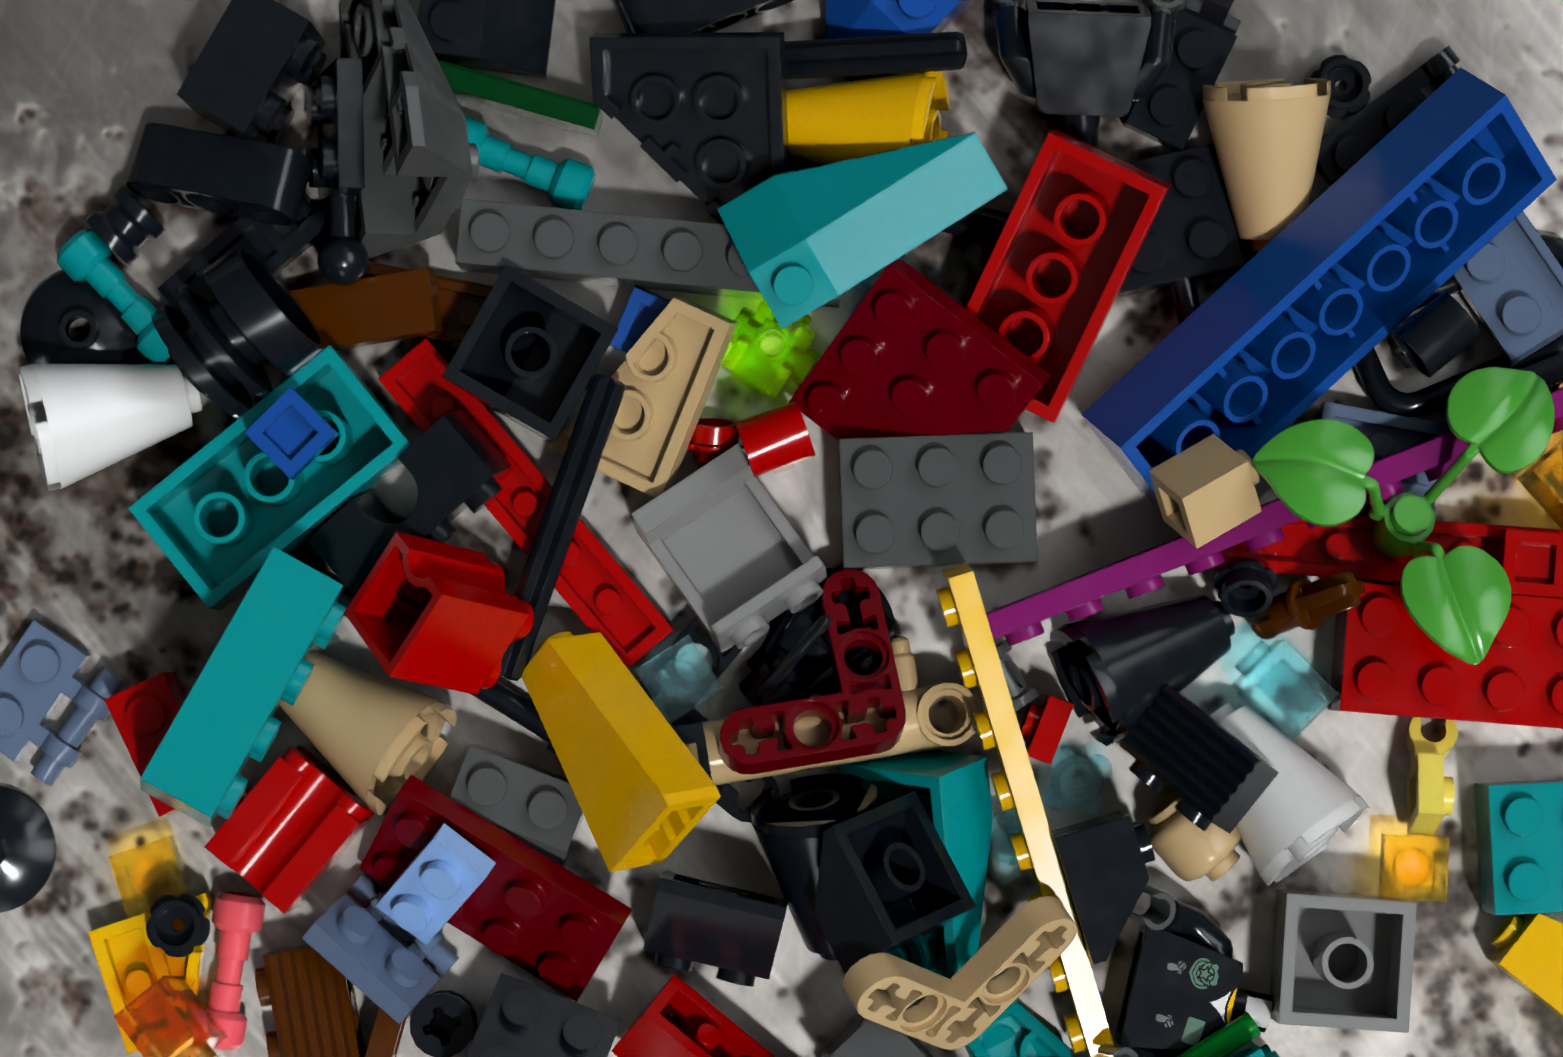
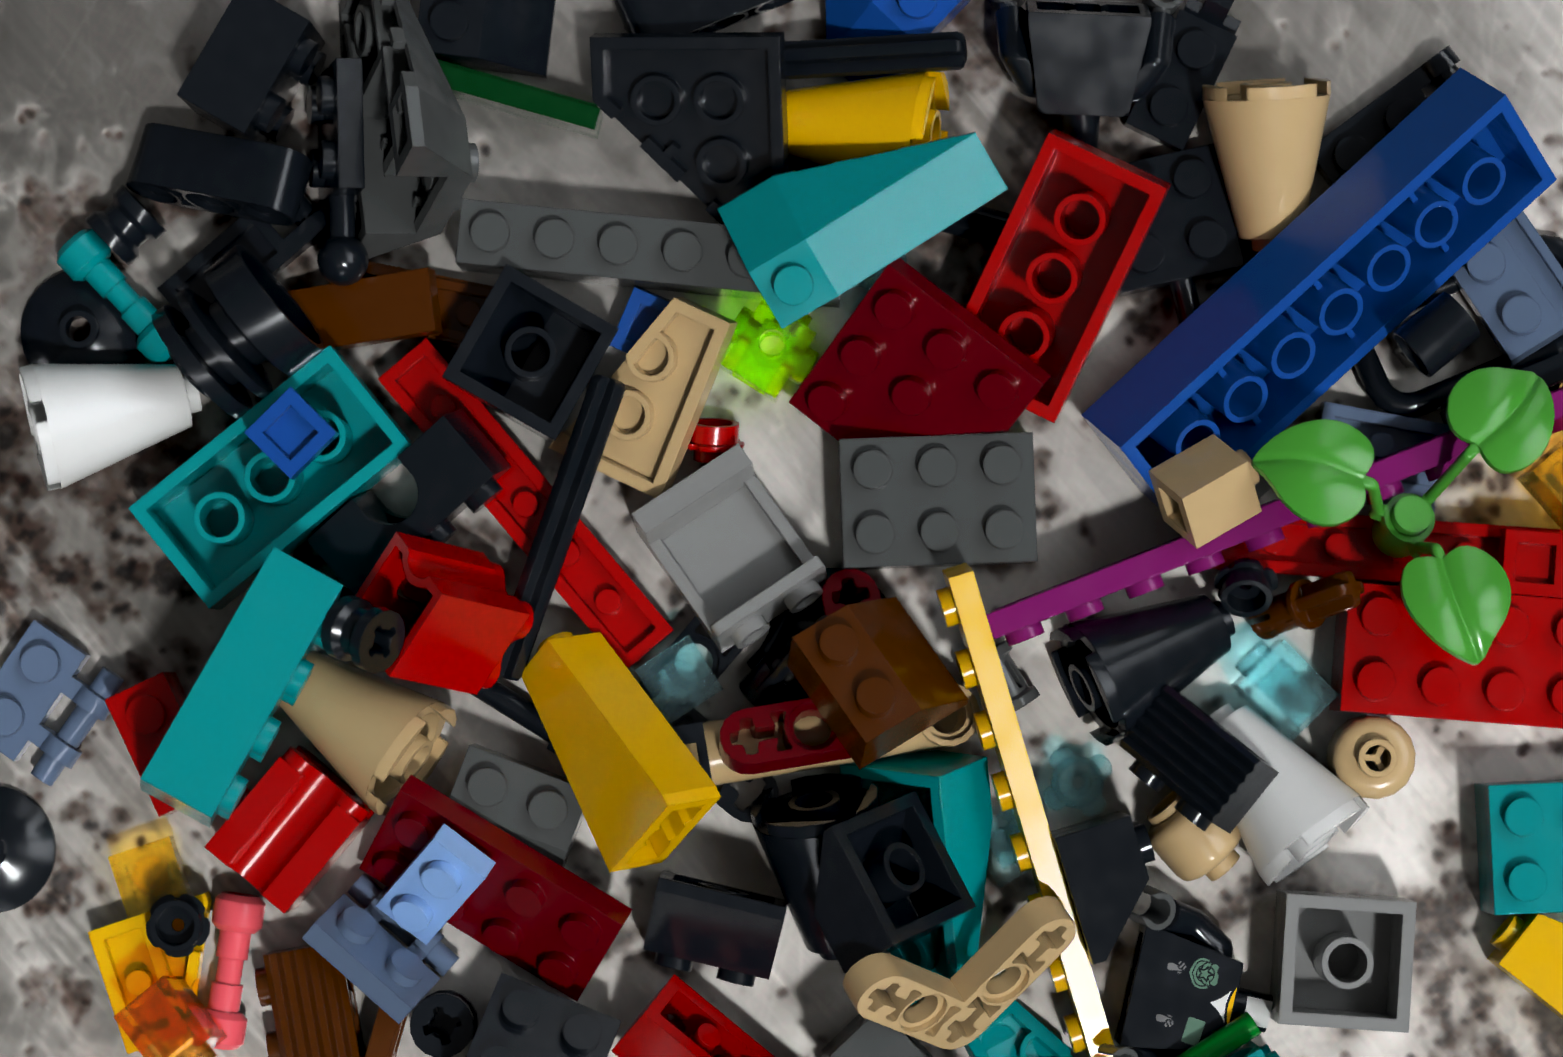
(363, 634): none -> black wheel
(565, 182): teal piece -> none
(775, 439): red piece -> none
(873, 677): none -> reddish brown slope
(1044, 727): red plate -> none
(1348, 756): none -> tan head
(1357, 83): black plate -> none
(1414, 867): clear yellow plate -> none
(1428, 790): light yellow plate -> none

